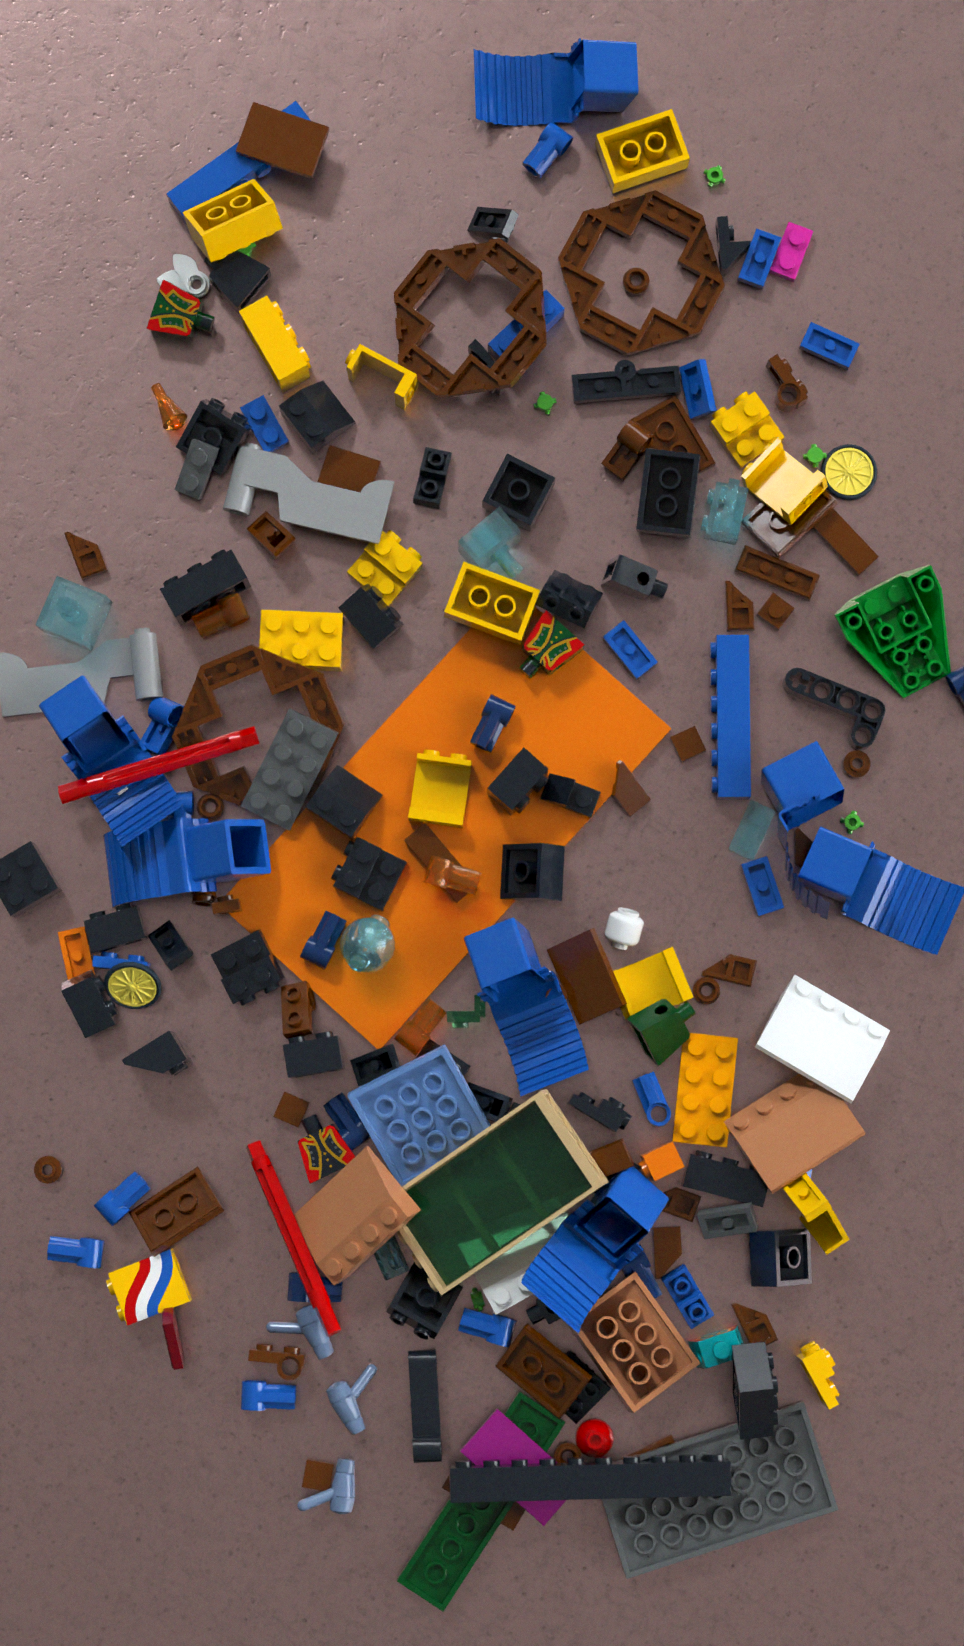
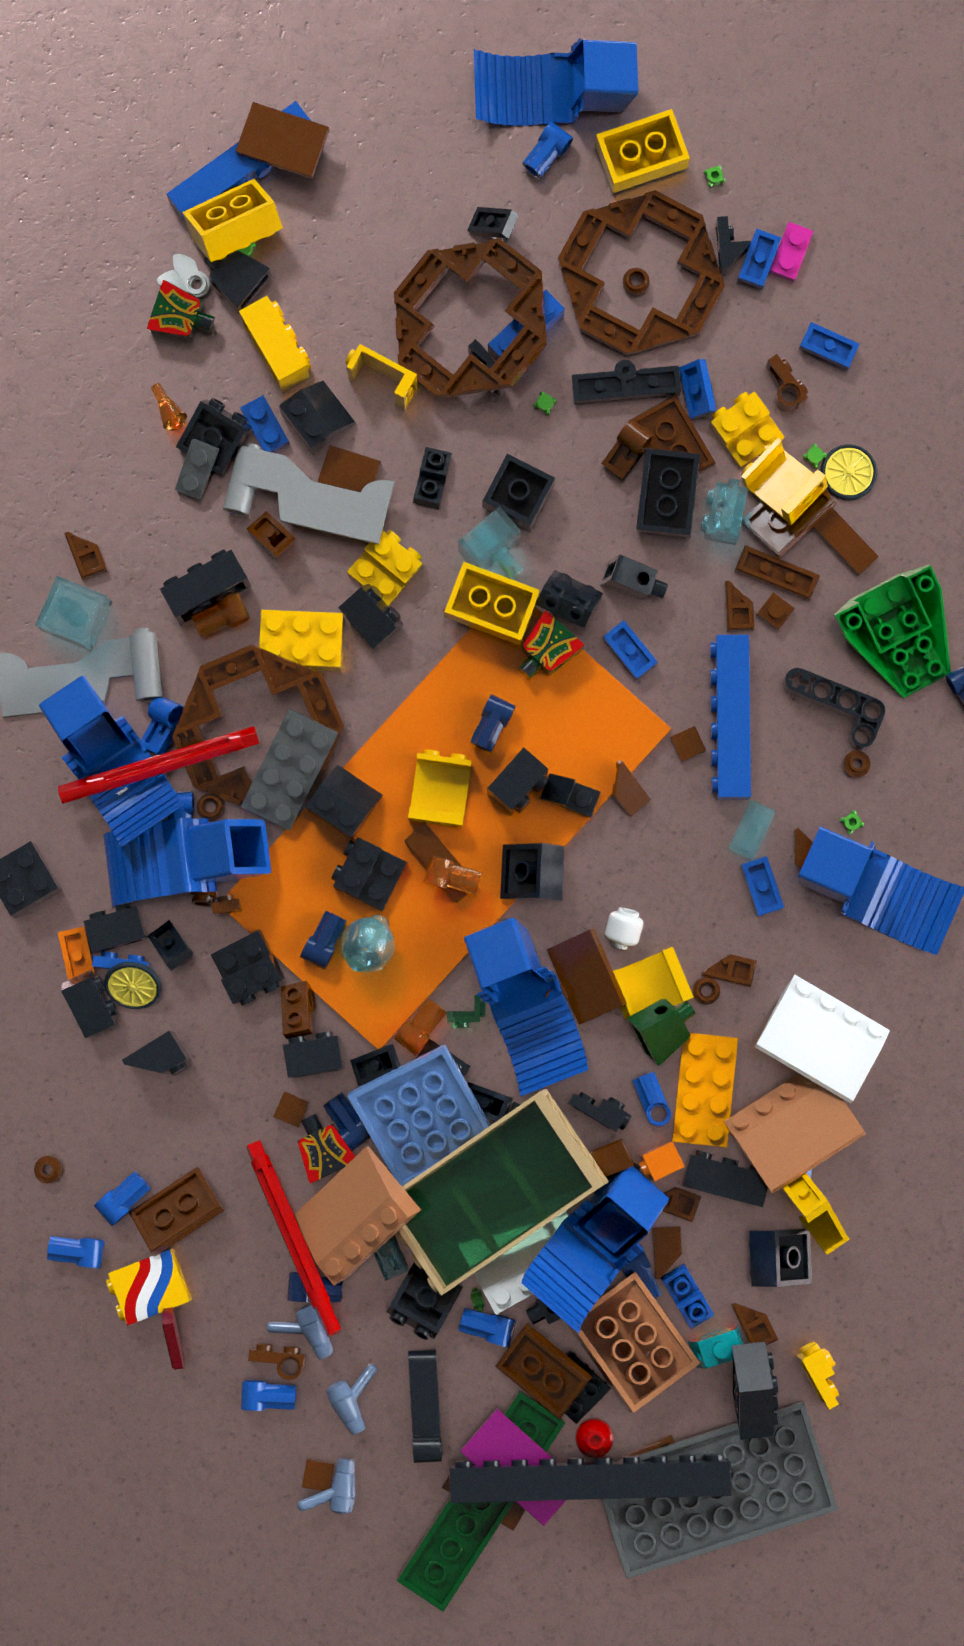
(566, 1447): reddish brown plate -> none
(727, 1220): dark grey plate -> none
(800, 790): blue piece -> none

